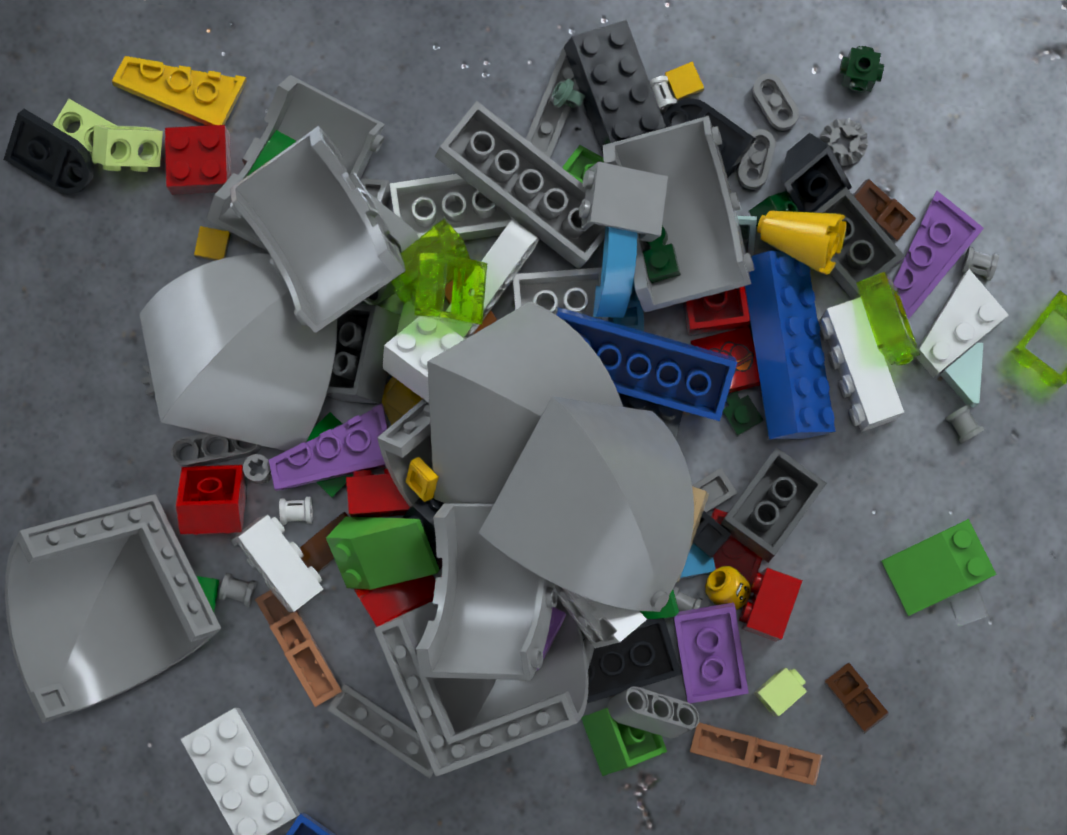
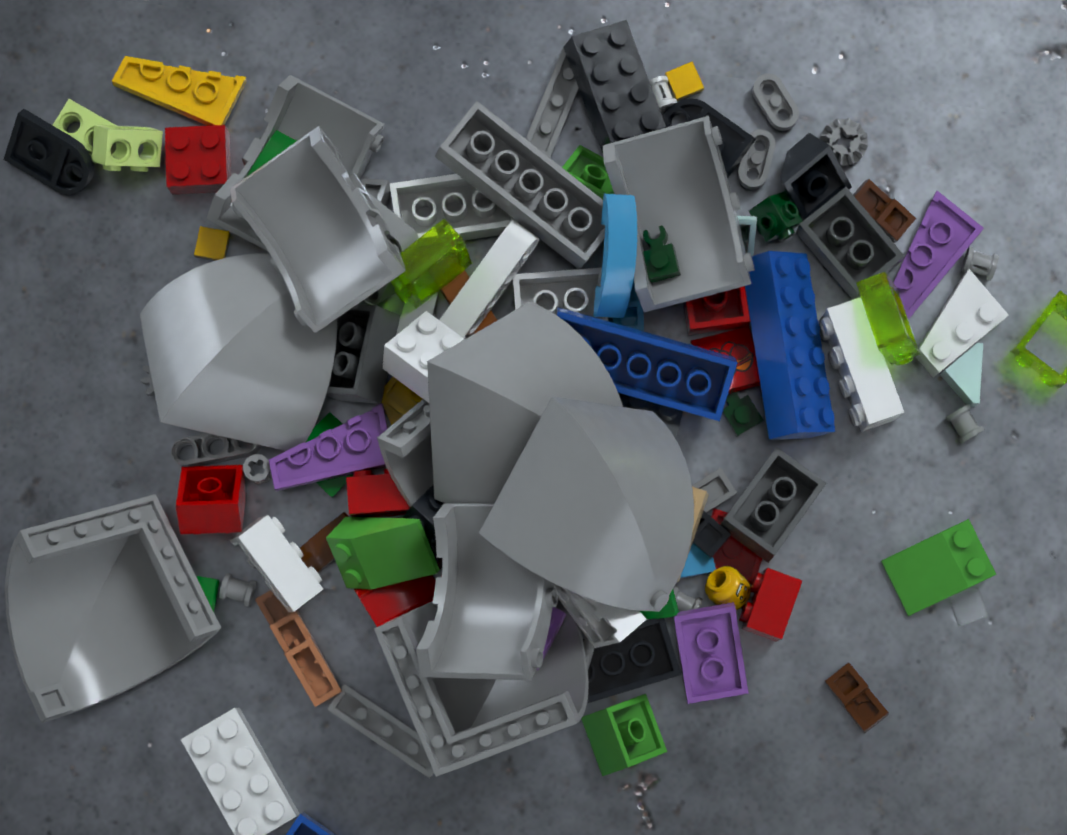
(295, 510): white bush -> none
(421, 479): yellow tile -> none
(468, 275): clear neon green window -> none
(565, 94): sand green plate -> none
(624, 200): light grey panel -> none
(653, 712): light grey beam -> none
(756, 753): nougat slope -> none
(781, 691): yellowish green brick -> none
(805, 236): yellow cone -> none
(857, 77): dark green brick -> none

